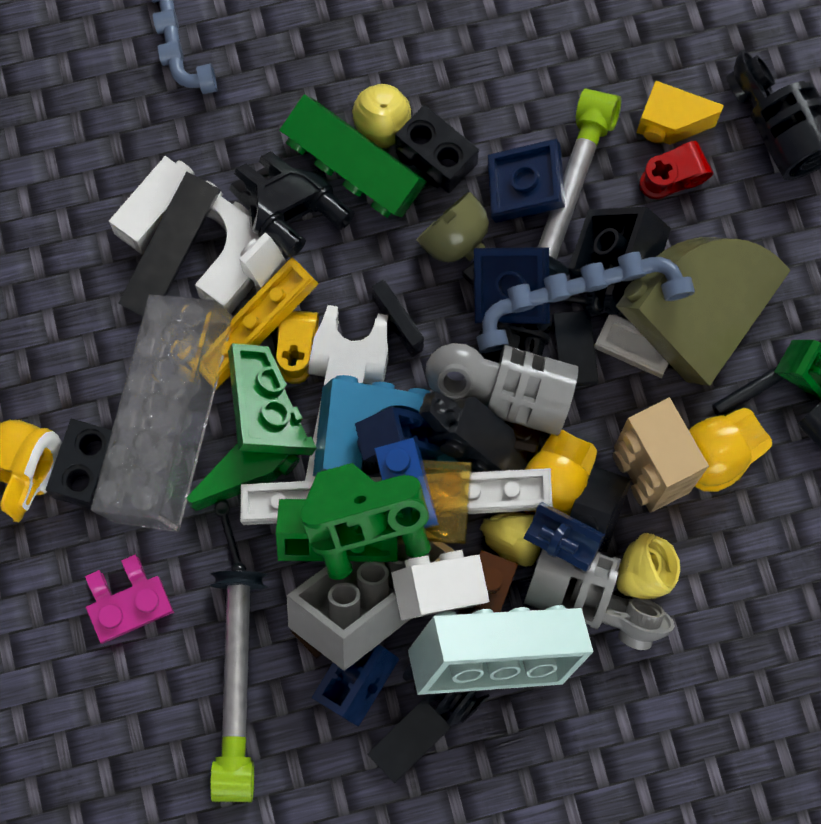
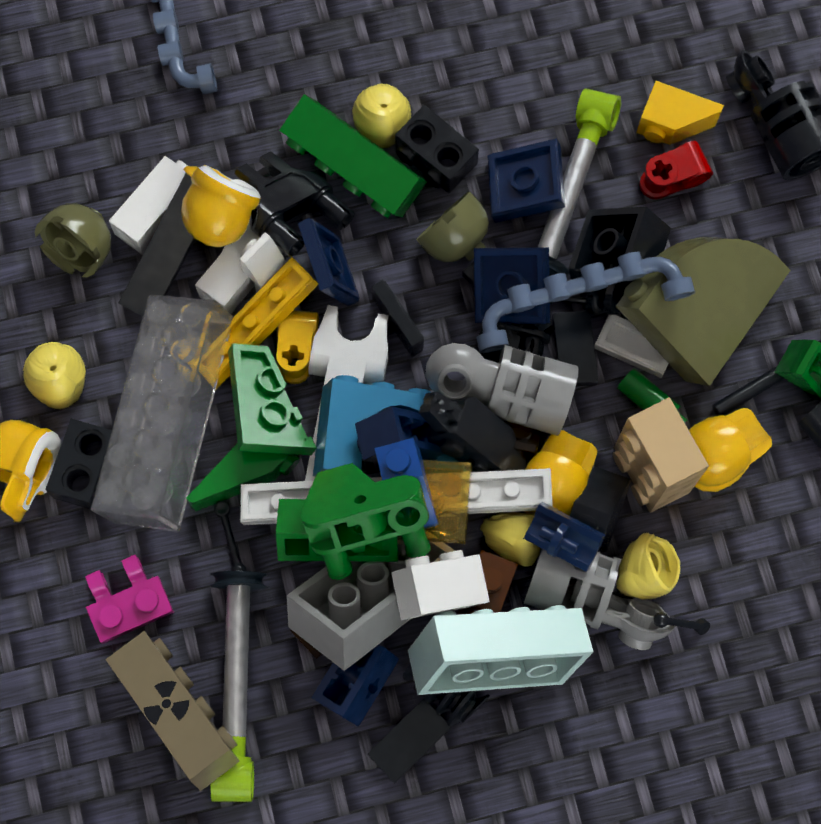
(55, 374): none -> light yellow hair
(75, 238): none -> olive cylinder
(173, 711): none -> dark tan brick
(217, 207): none -> yellow piece
(329, 262): none -> dark blue tile
(643, 391): none -> green cylinder
(701, 626): none -> black hinge

